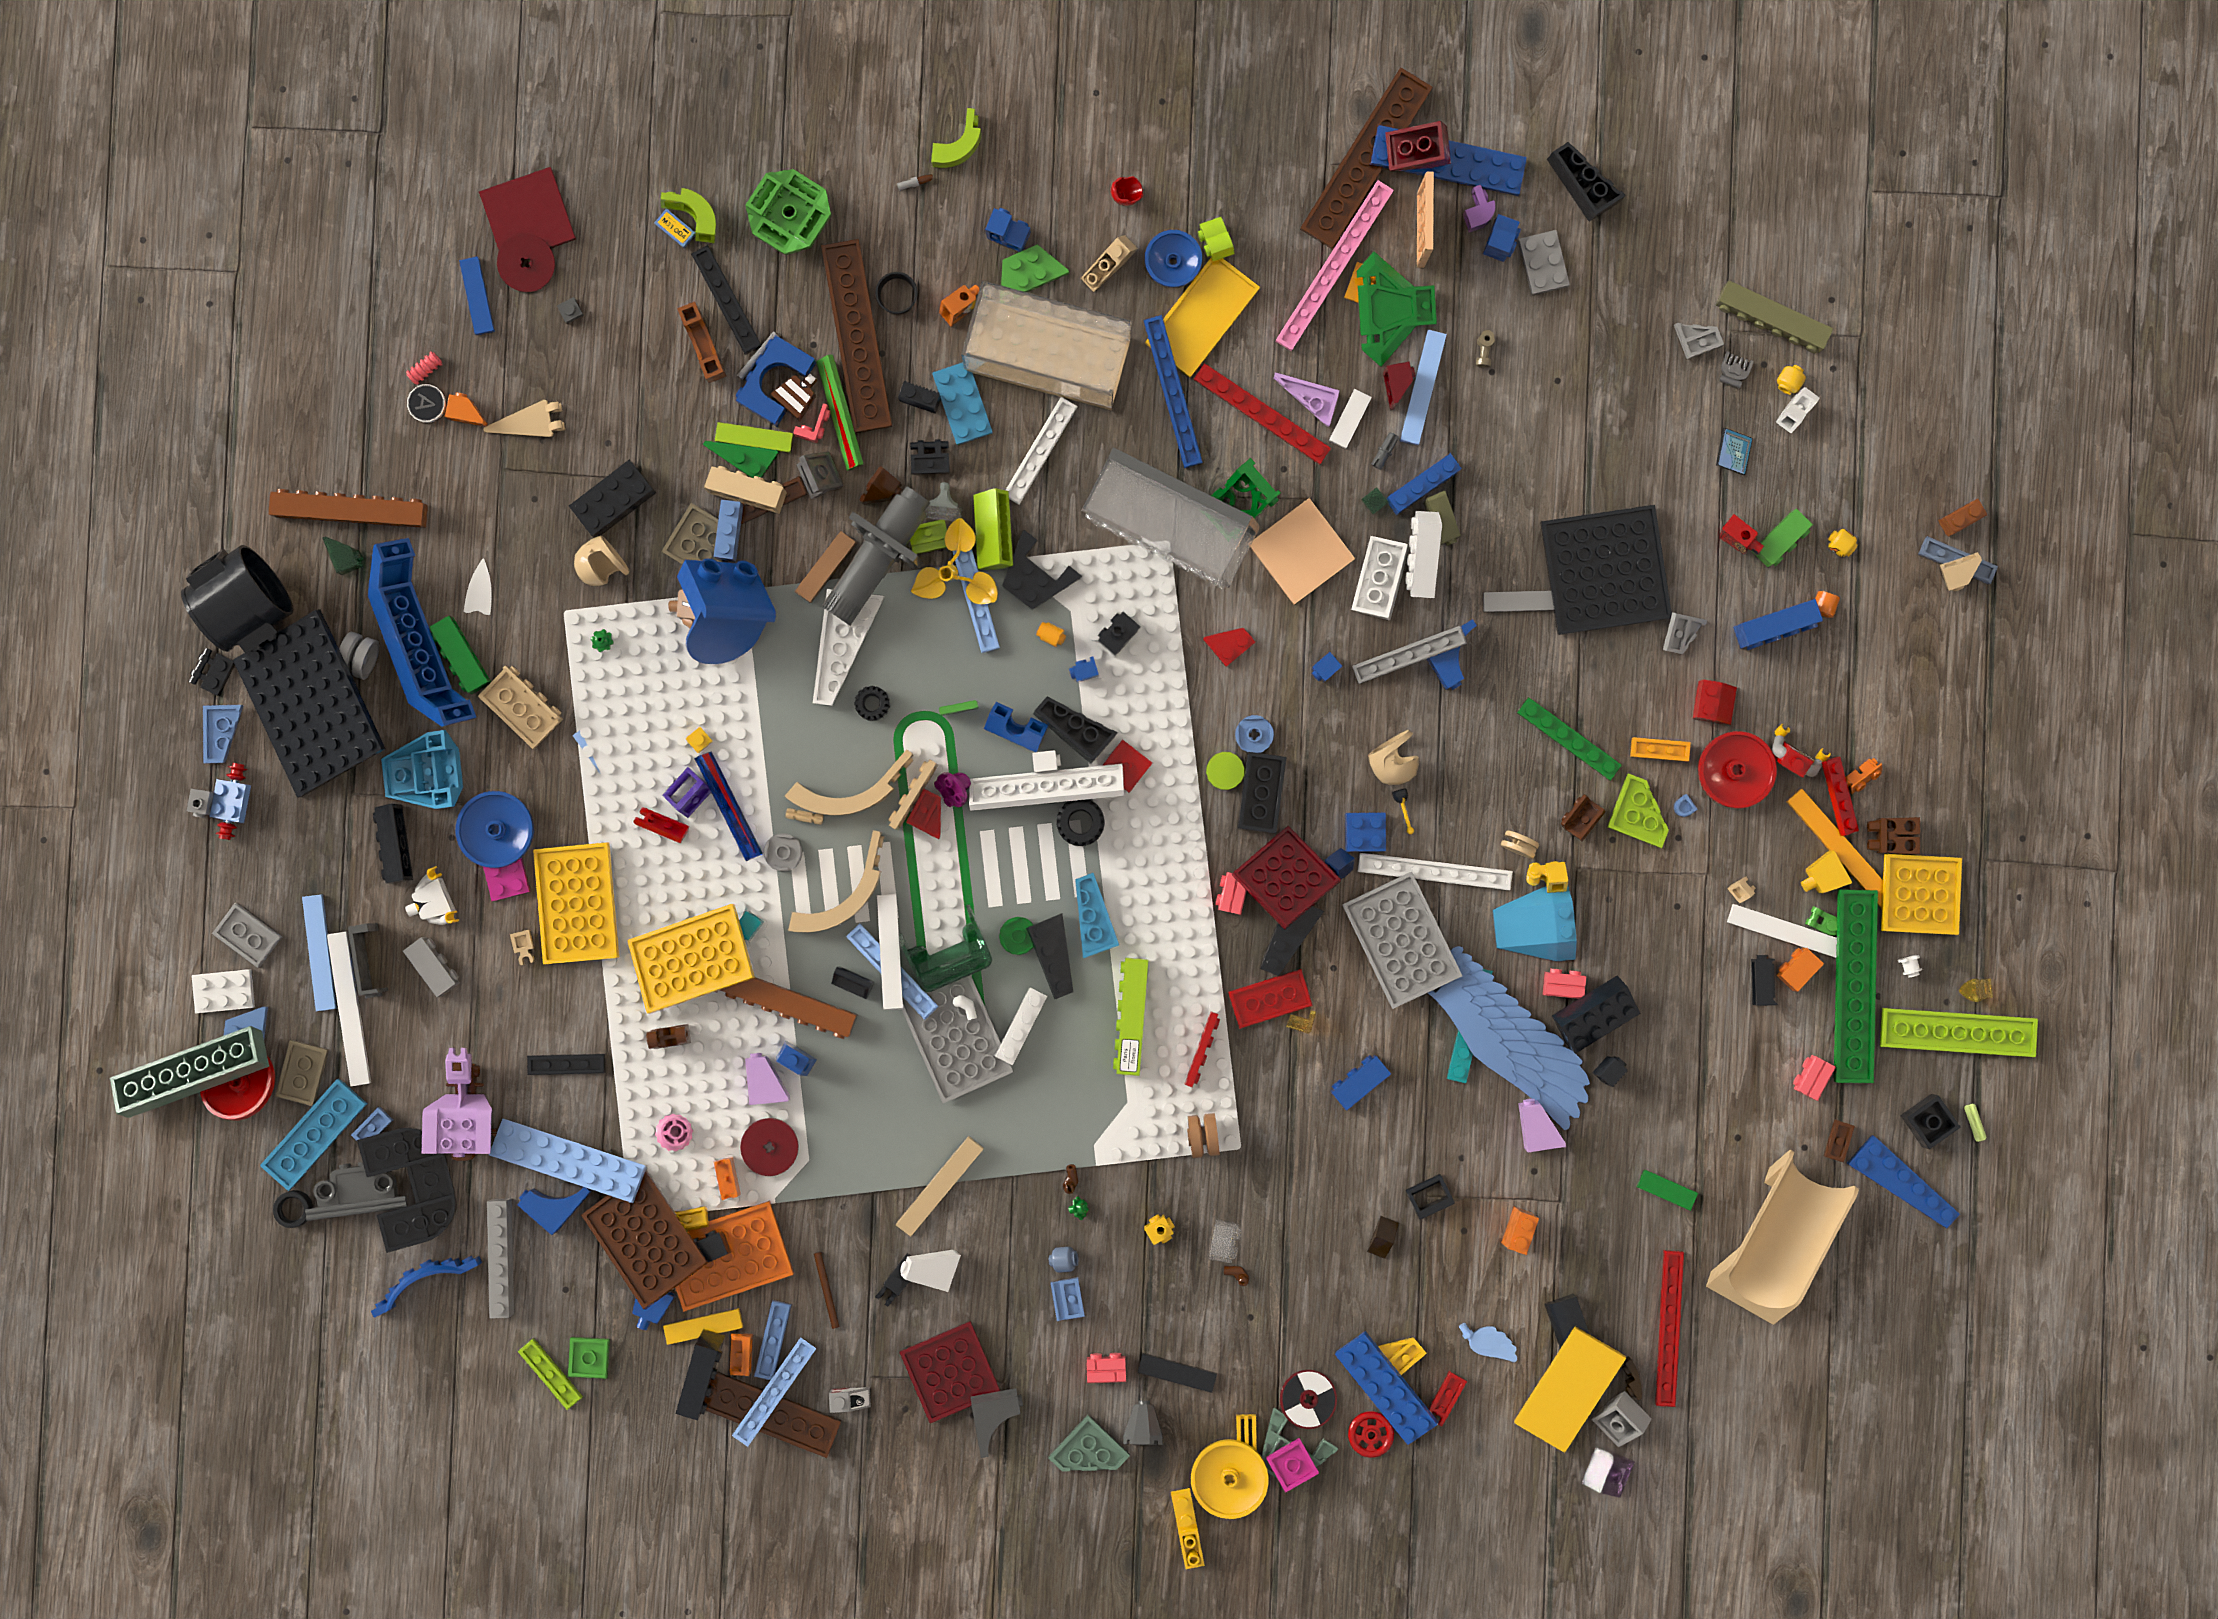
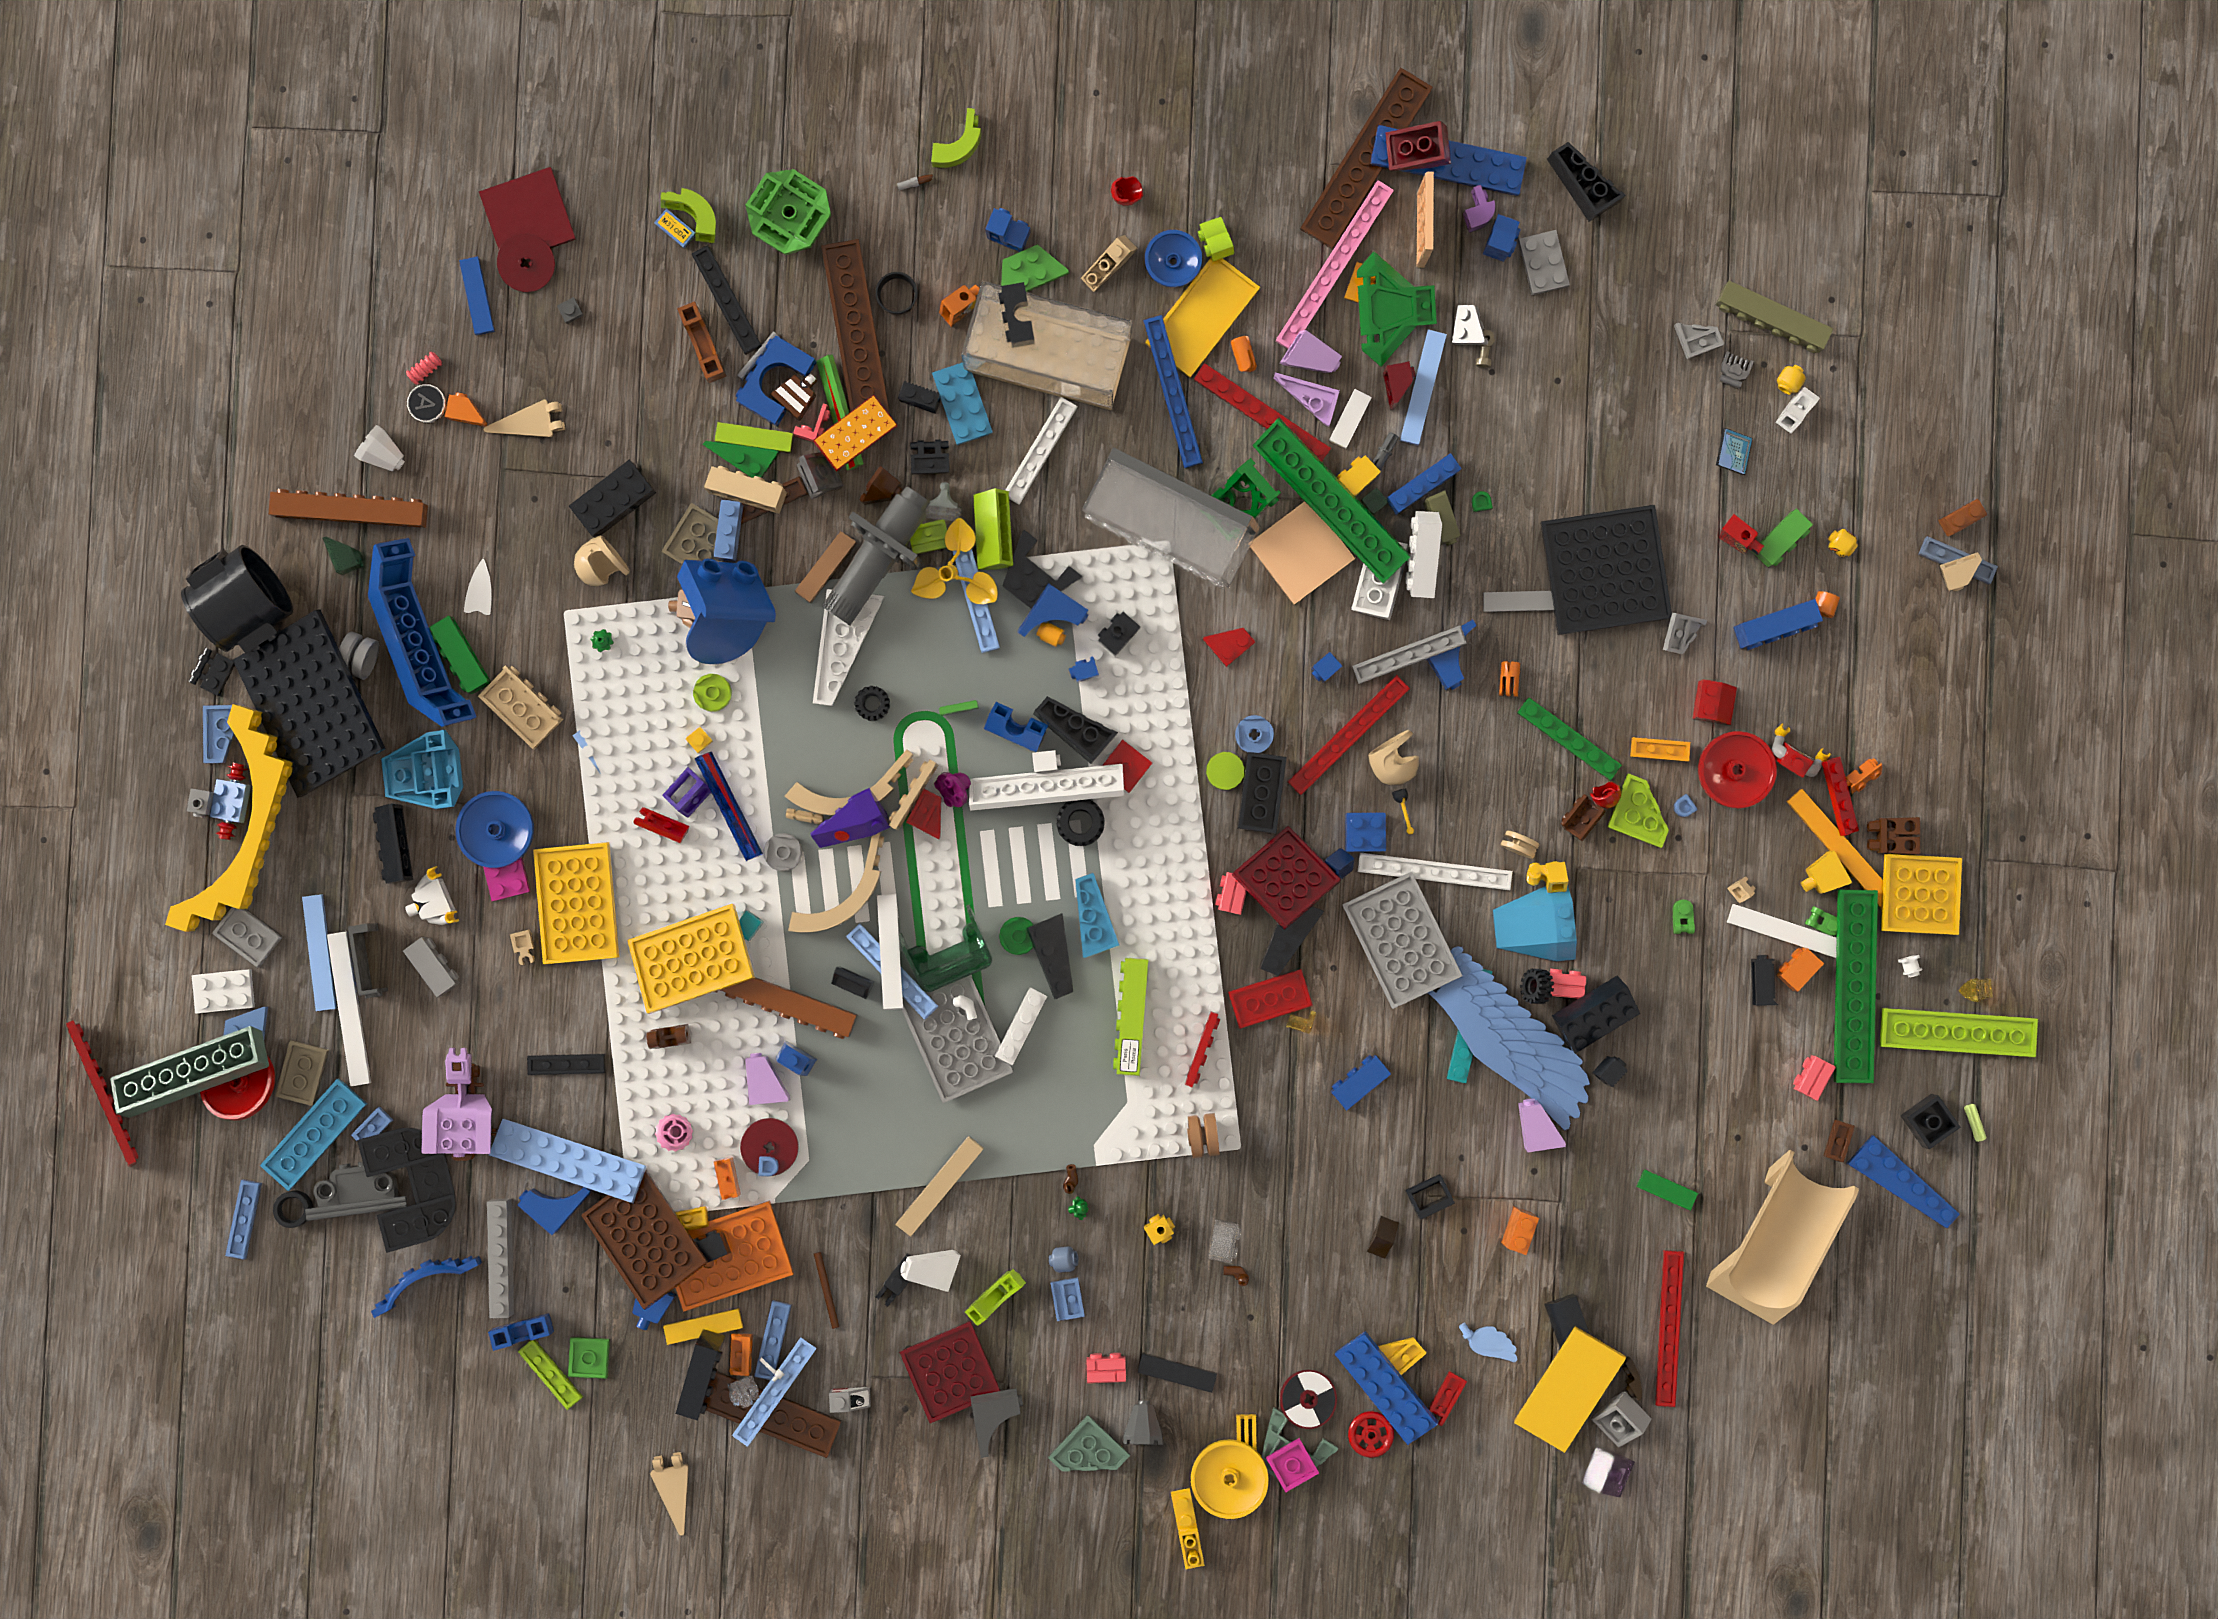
(99, 1085): none -> red plate
(243, 1219): none -> medium blue tile
(269, 782): none -> yellow arch
(380, 450): none -> white cone
(520, 1331): none -> blue arch
(672, 1487): none -> tan flag
(712, 692): none -> lime tile
(743, 1392): none -> clear brick
(767, 1166): none -> medium blue tile
(779, 1374): none -> white piece
(855, 433): none -> light orange tile
(858, 819): none -> dark purple wedge
(995, 1296): none -> lime arch
(1013, 298): none -> black arch
(1053, 606): none -> blue arch
(1243, 354): none -> orange arm
(1311, 354): none -> lavender slope
(1331, 500): none -> green plate
(1348, 735): none -> red tile
(1359, 475): none -> yellow brick
(1468, 327): none -> wing
(1481, 501): none -> green tile
(1509, 671): none -> orange arm
(1537, 986): none -> black tyre
(1606, 795): none -> red hair
(1683, 910): none -> bright green plate

